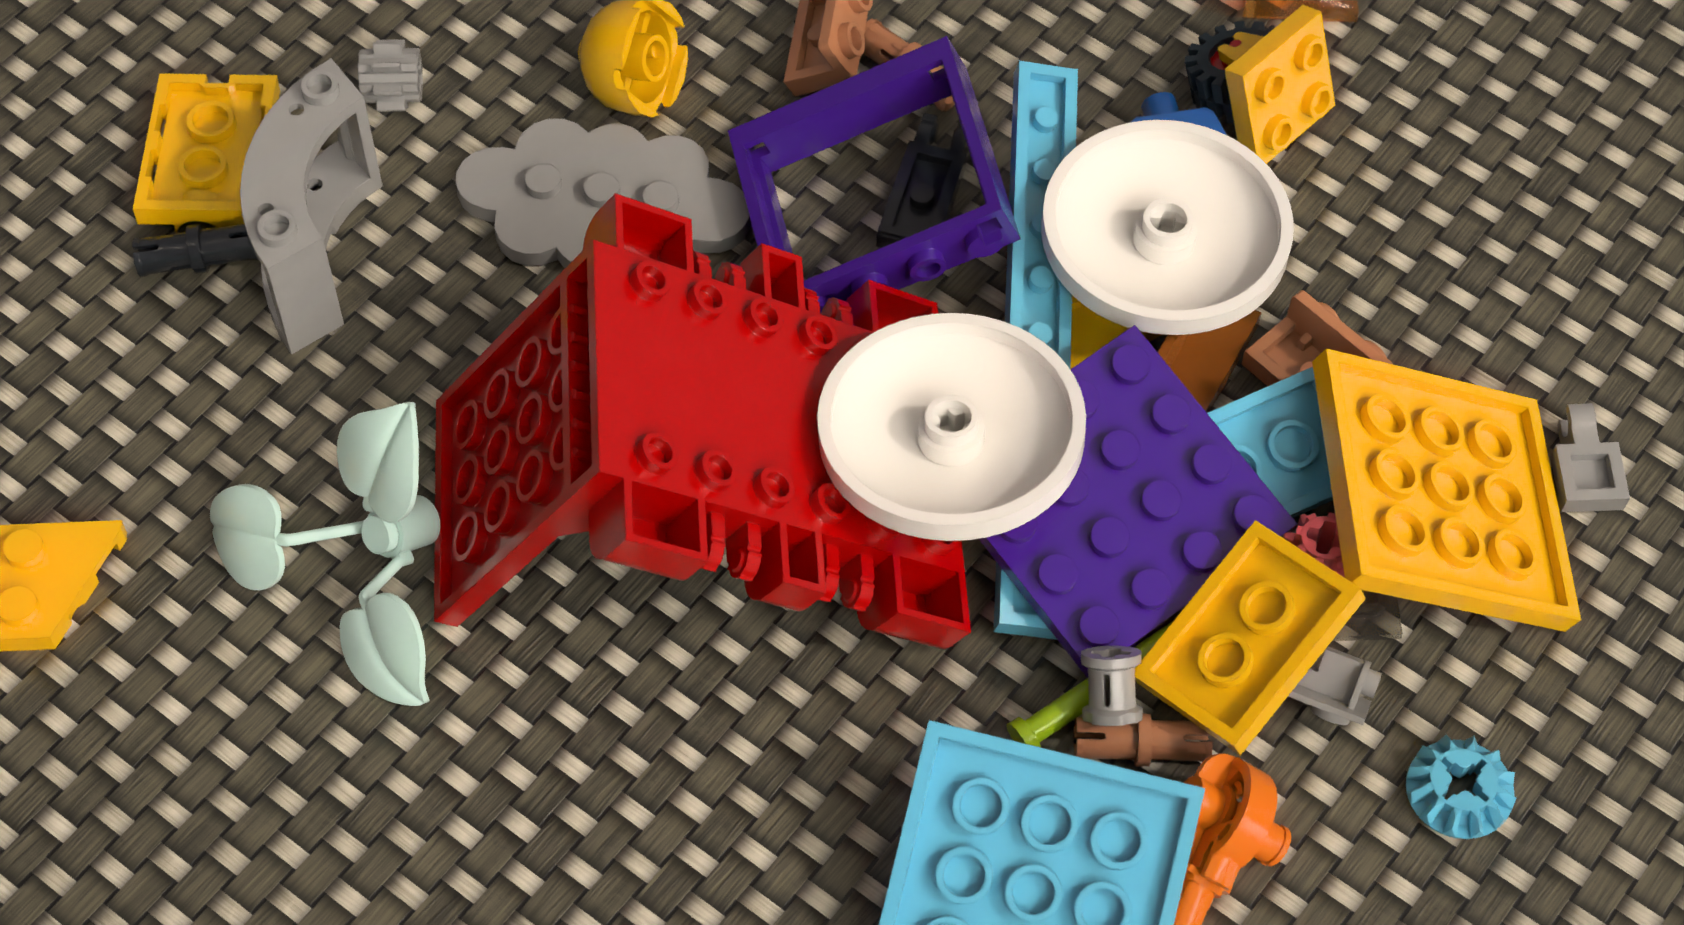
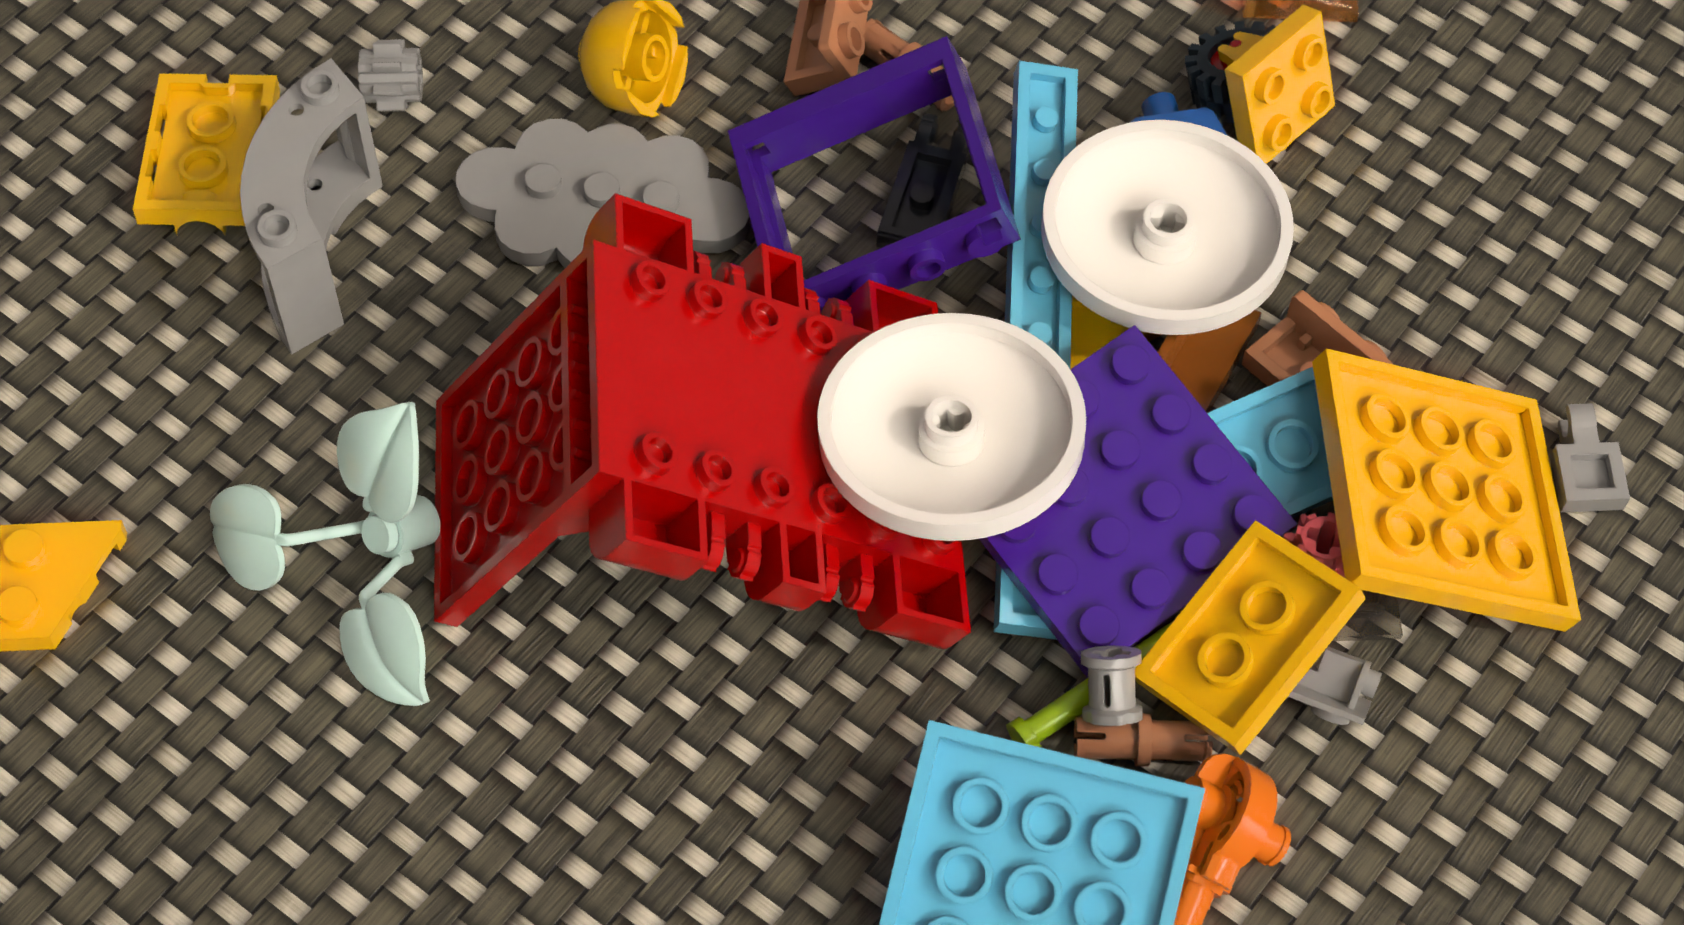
(192, 249): black pin -> none
(1461, 814): medium azure gear -> none

